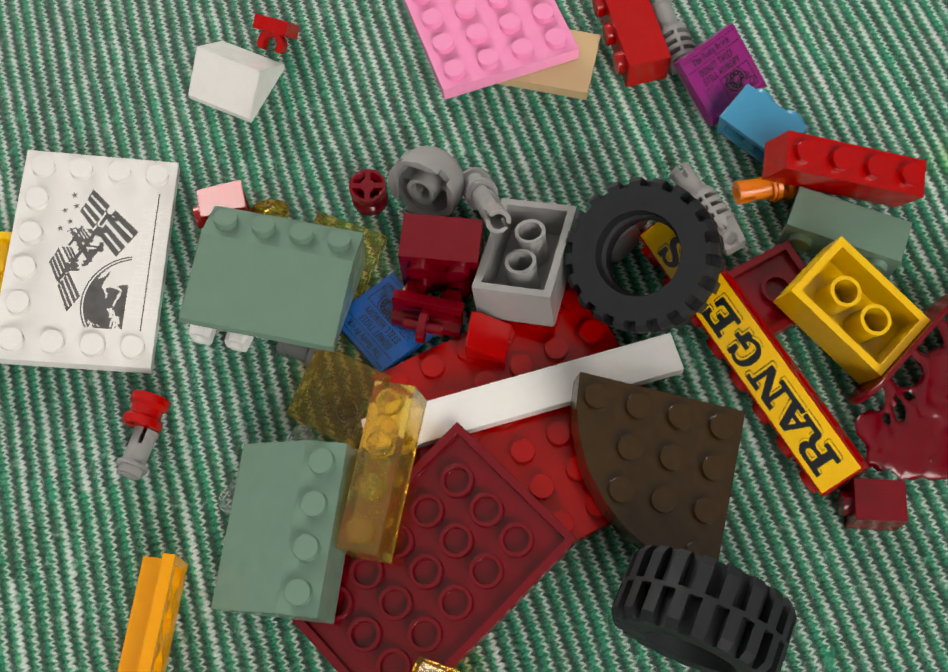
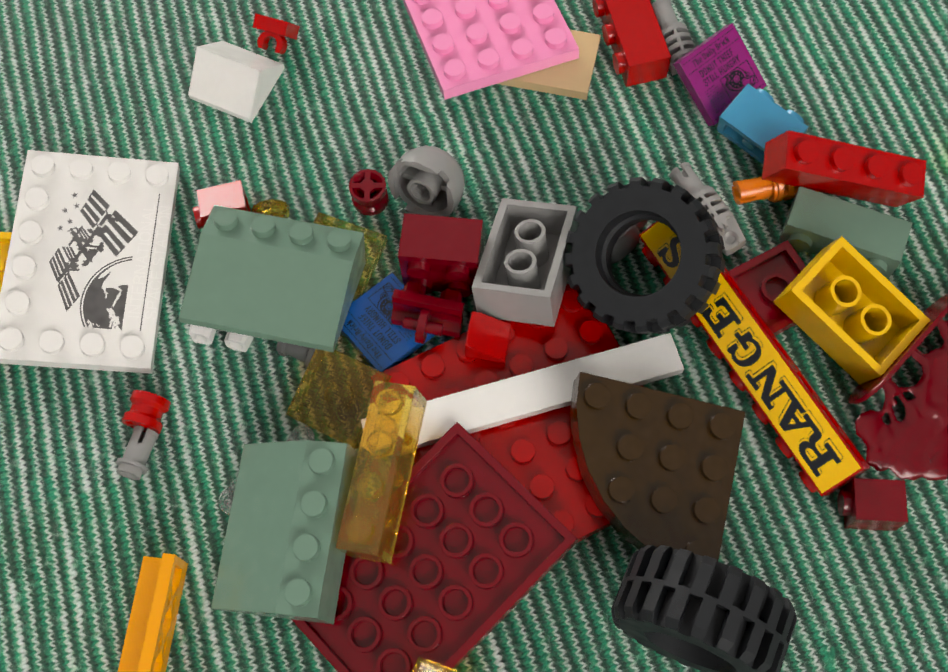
(482, 195): light grey pin -> none

